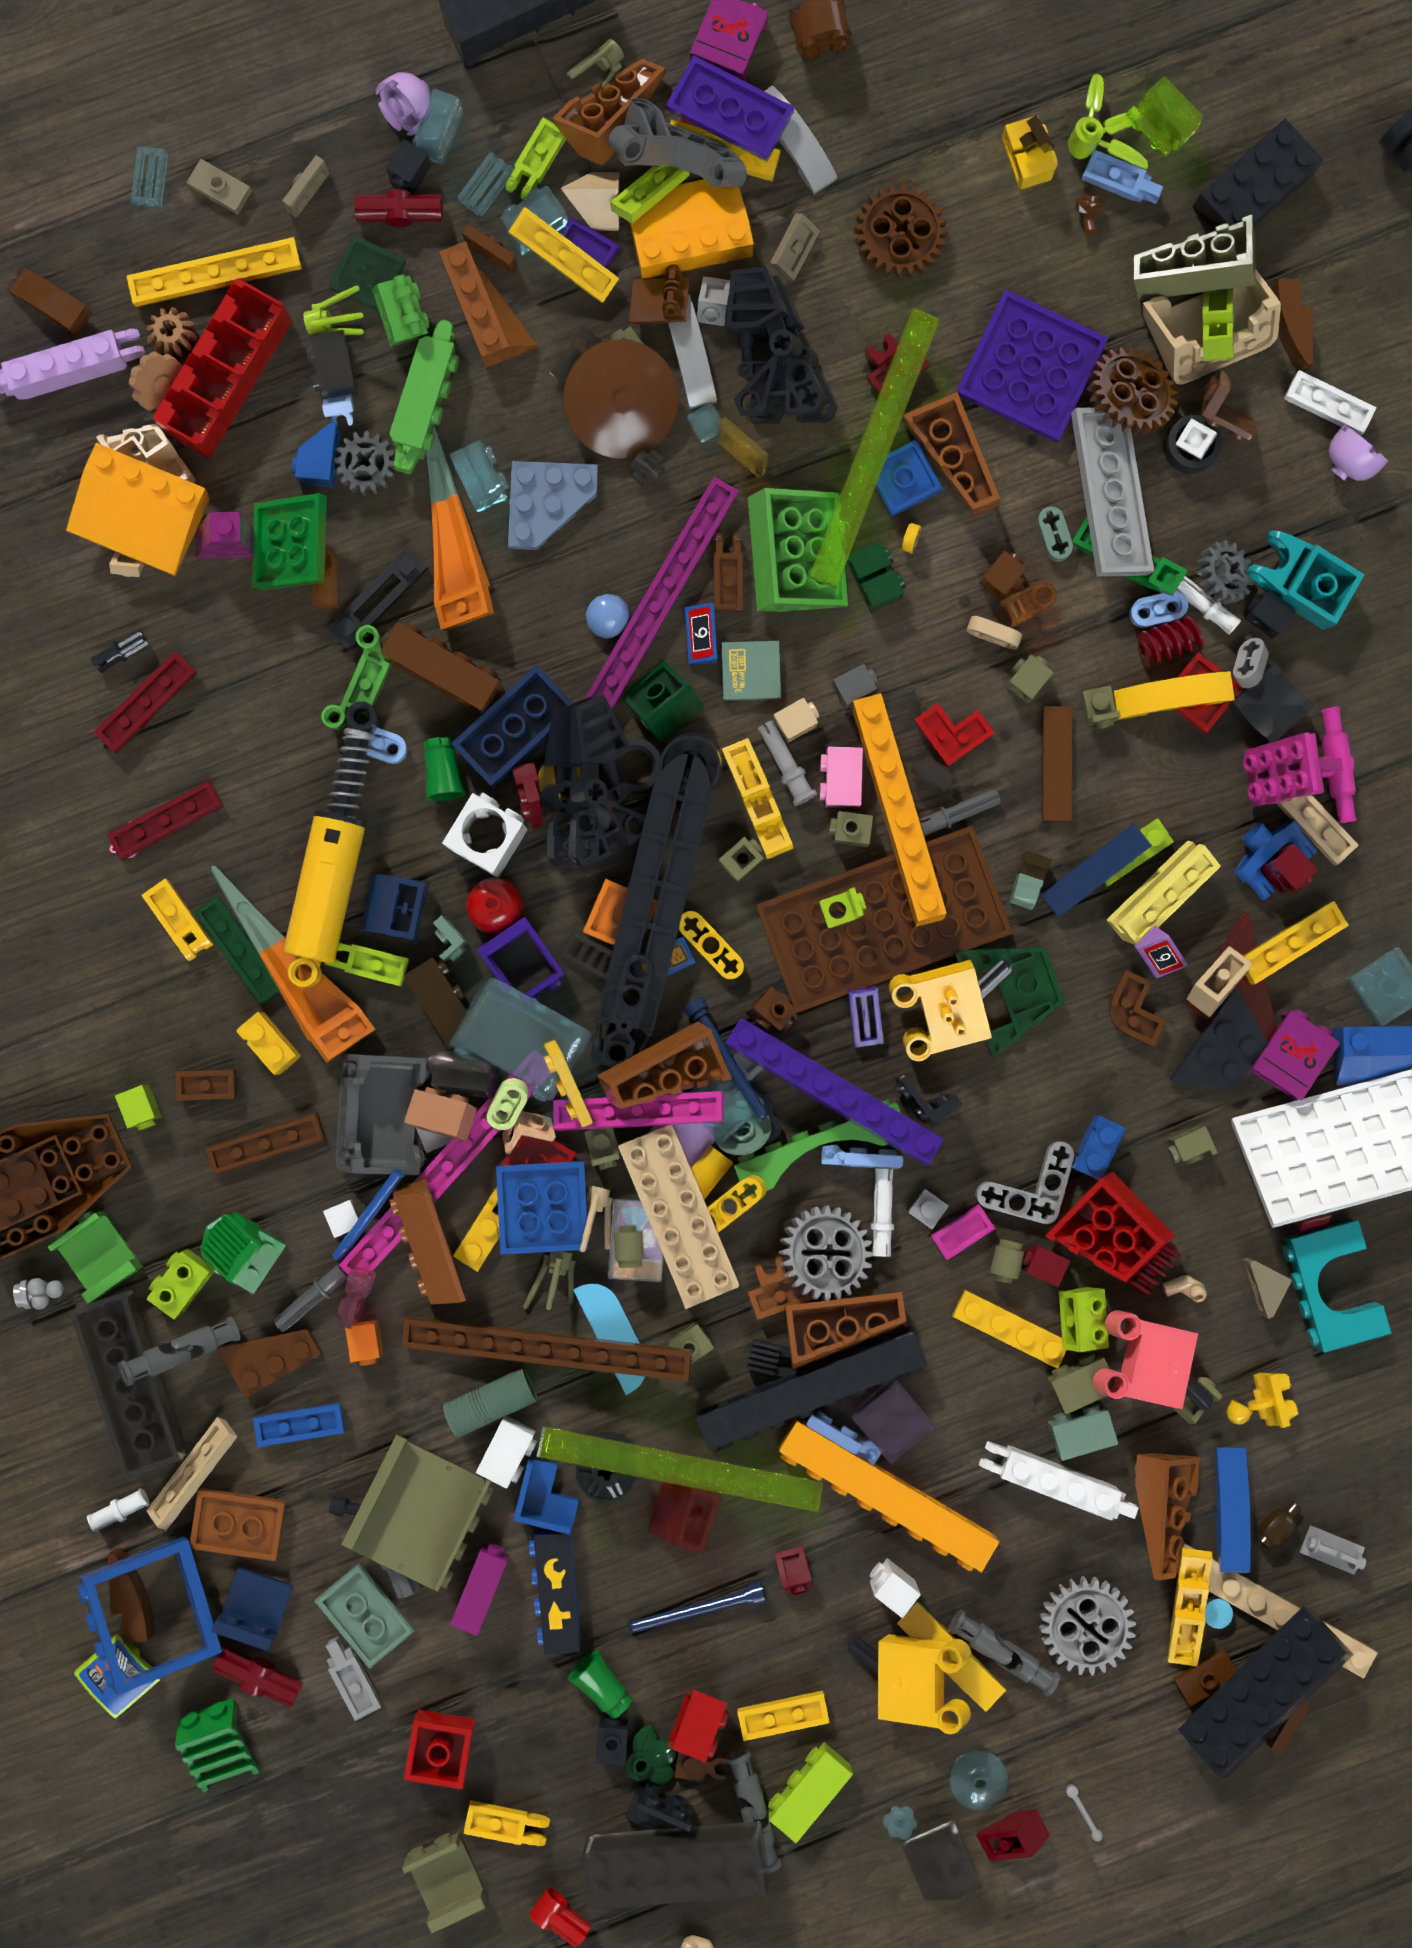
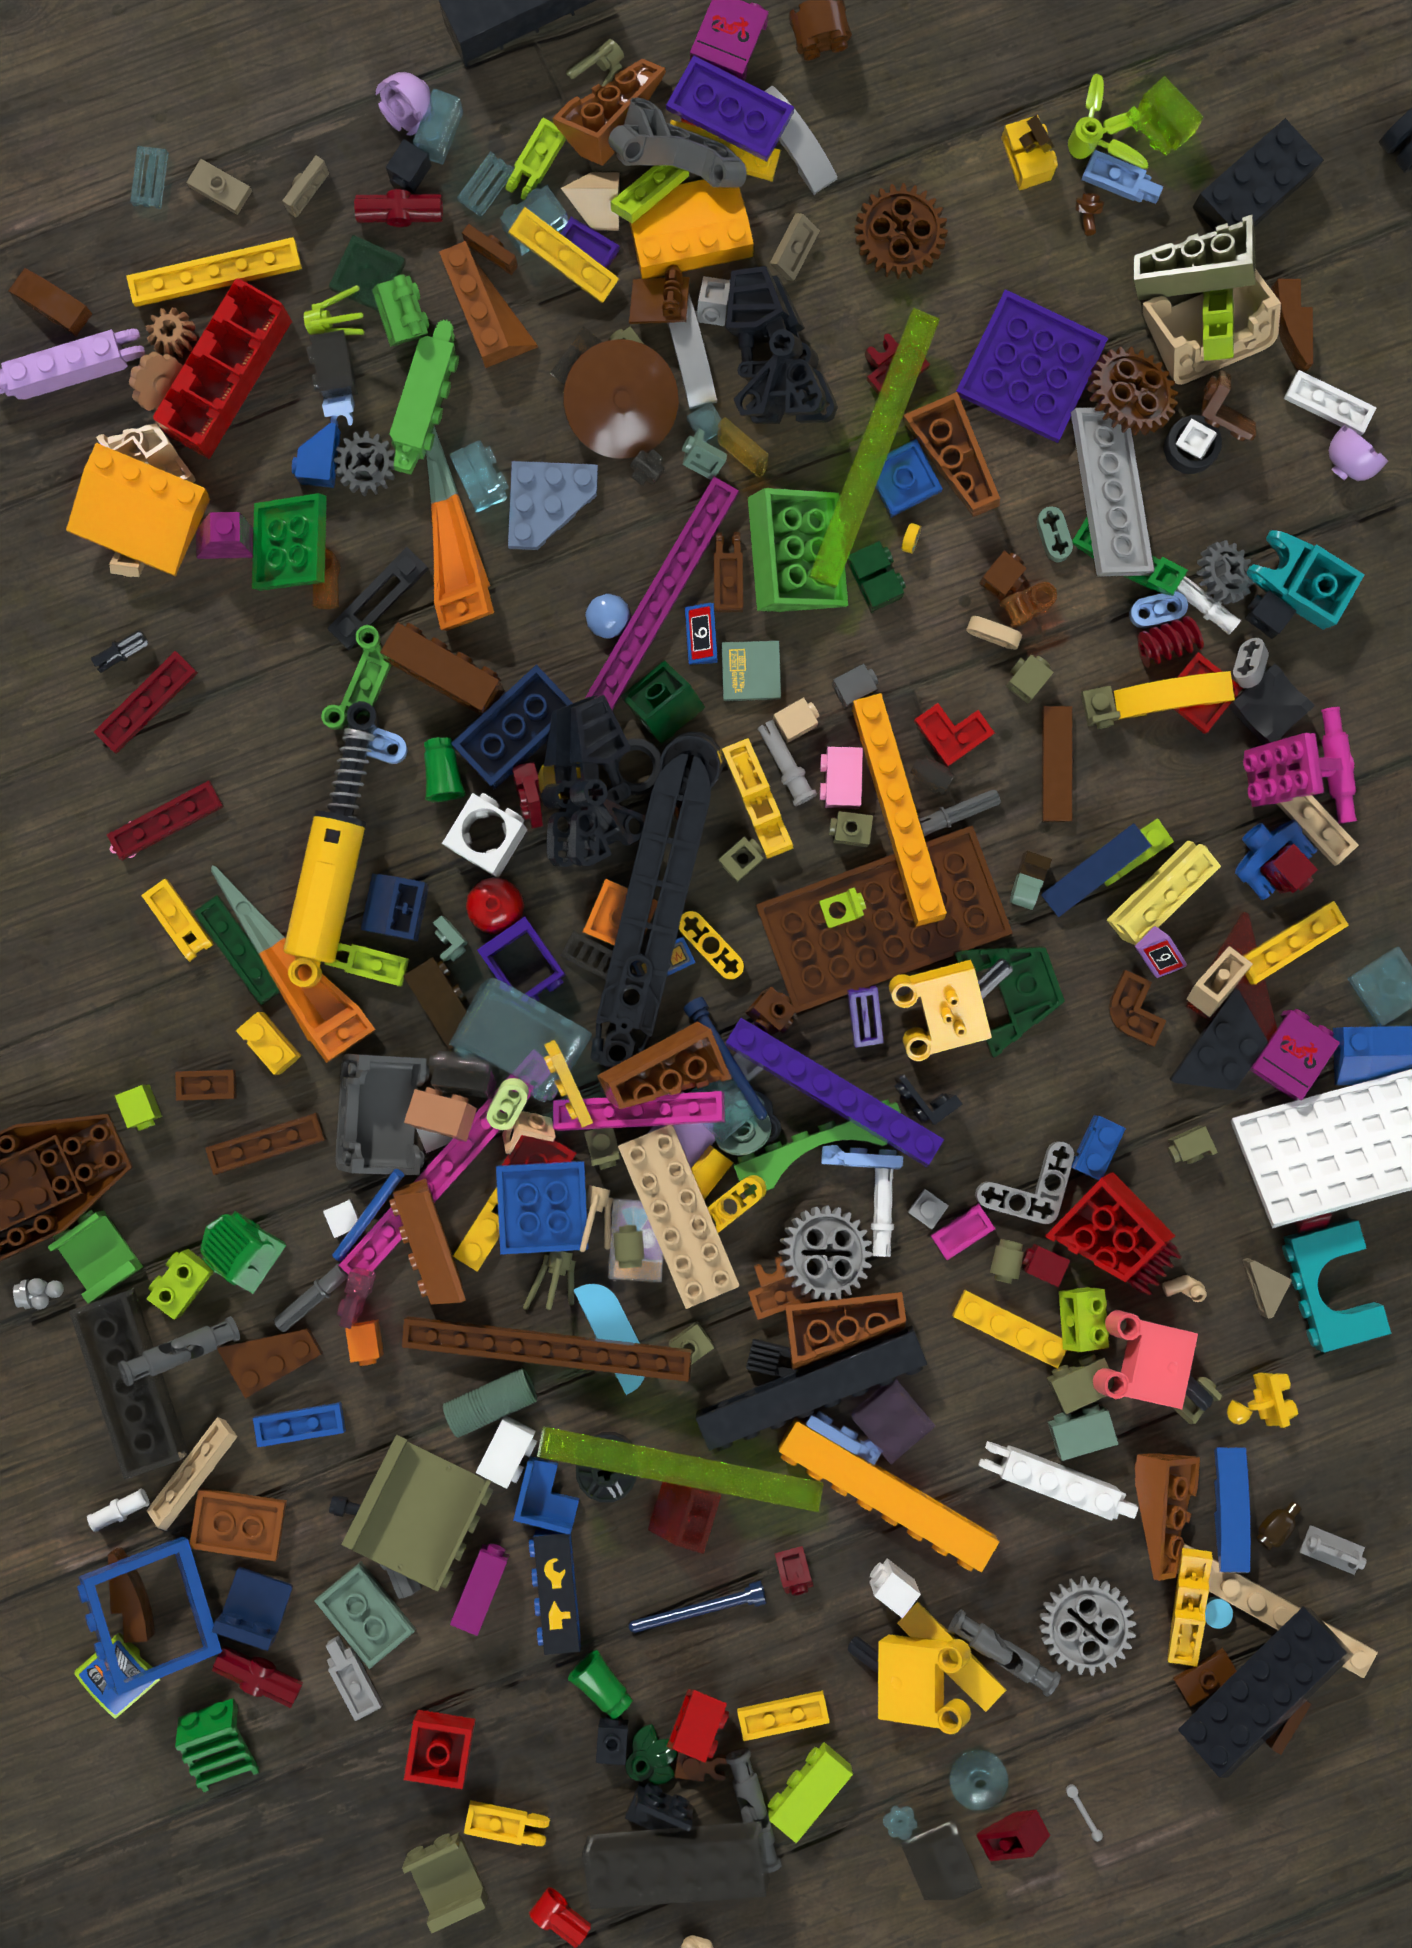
(702, 456): none -> sand green bracket

